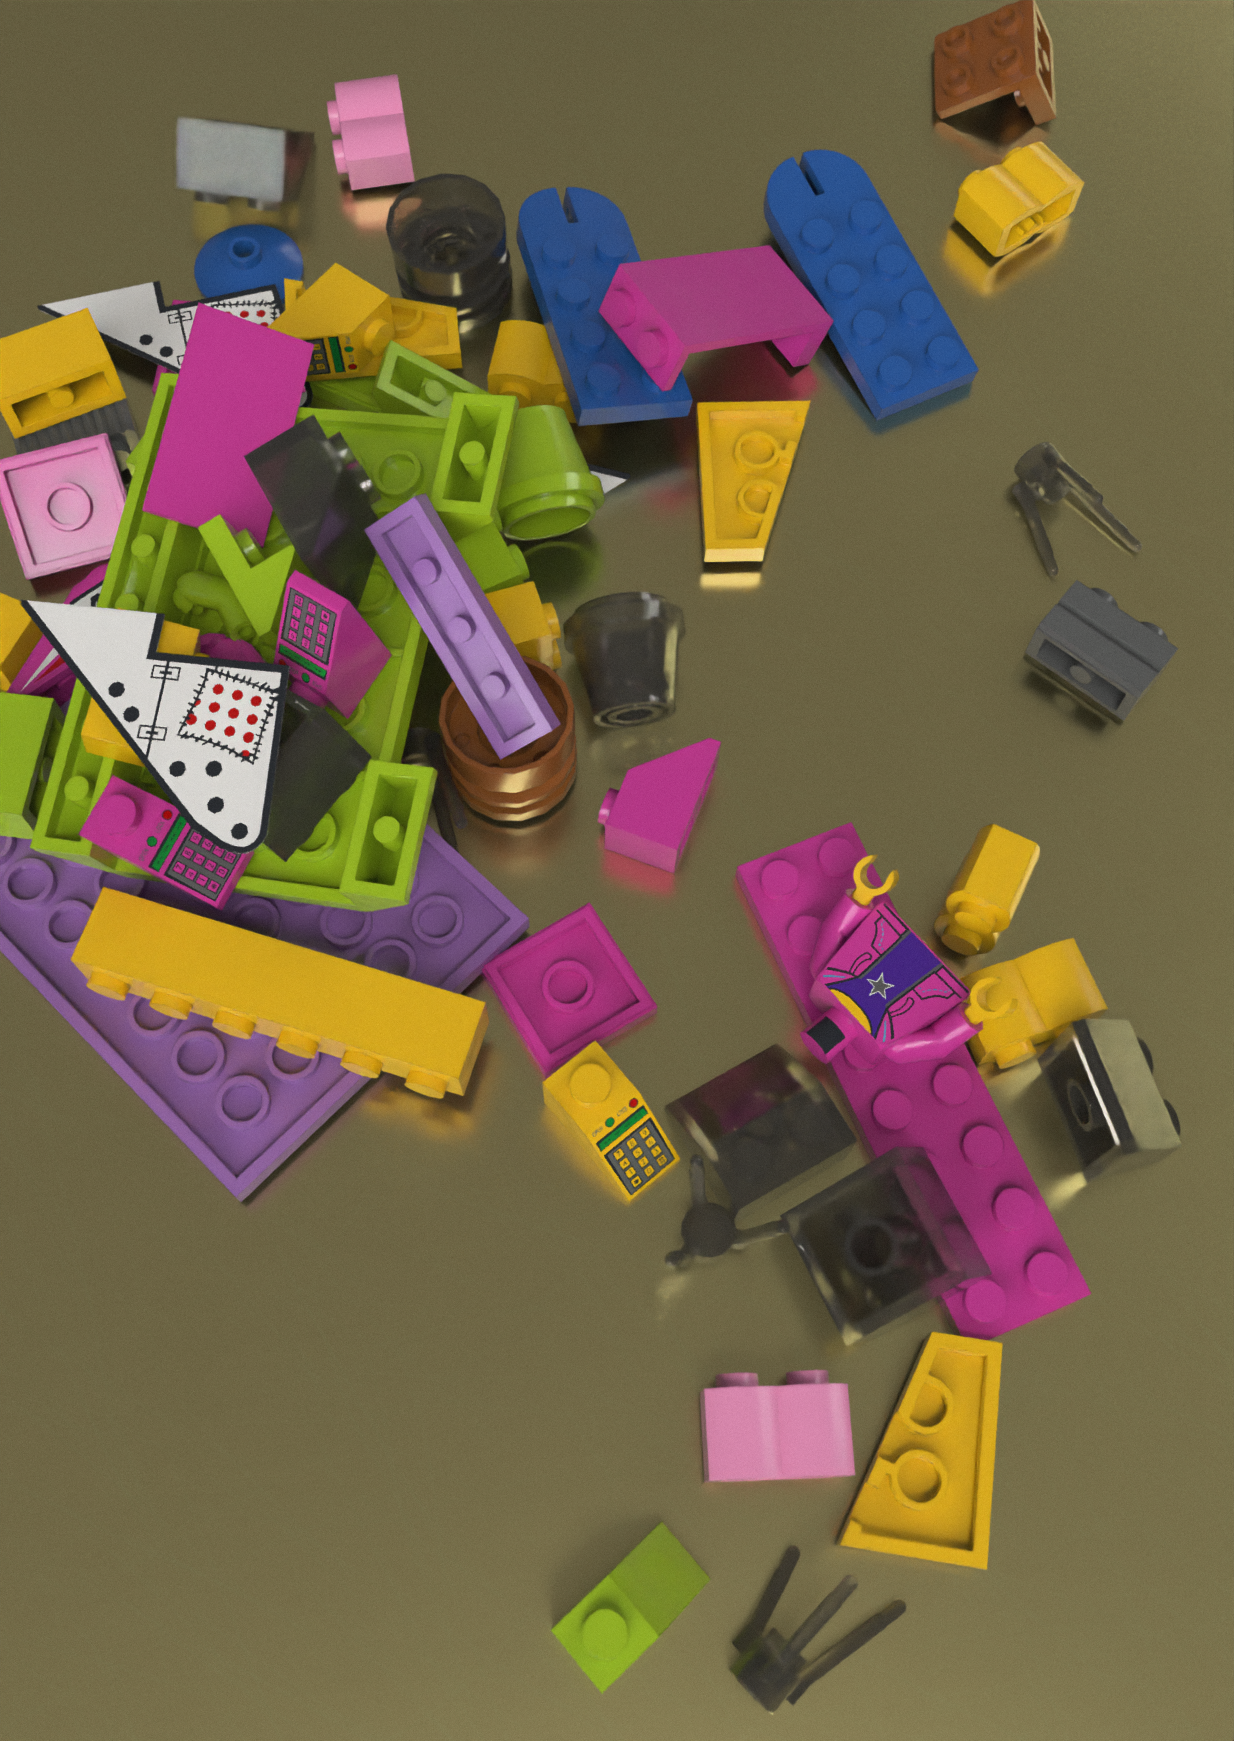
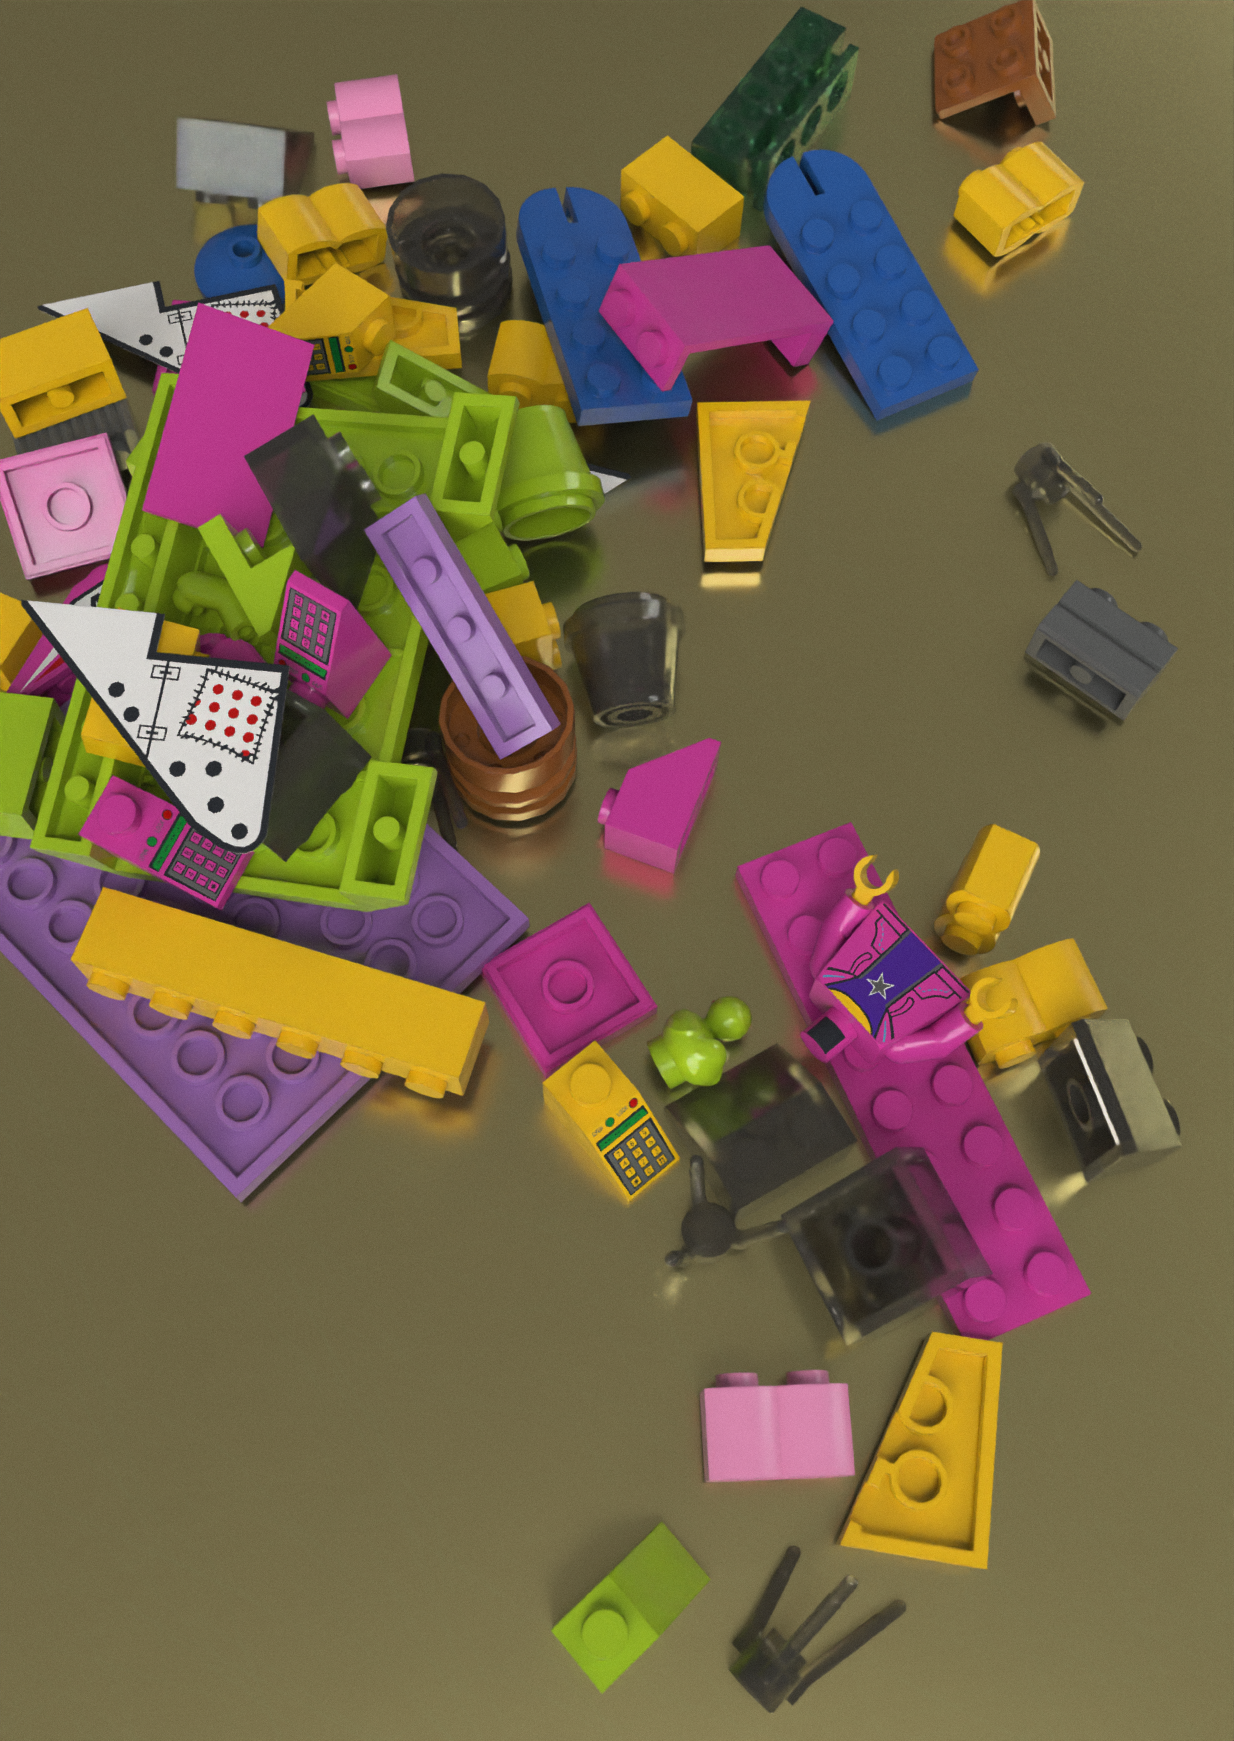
(316, 231): none -> yellow brick
(680, 201): none -> yellow brick
(689, 1043): none -> lime animal
(779, 104): none -> clear green brick

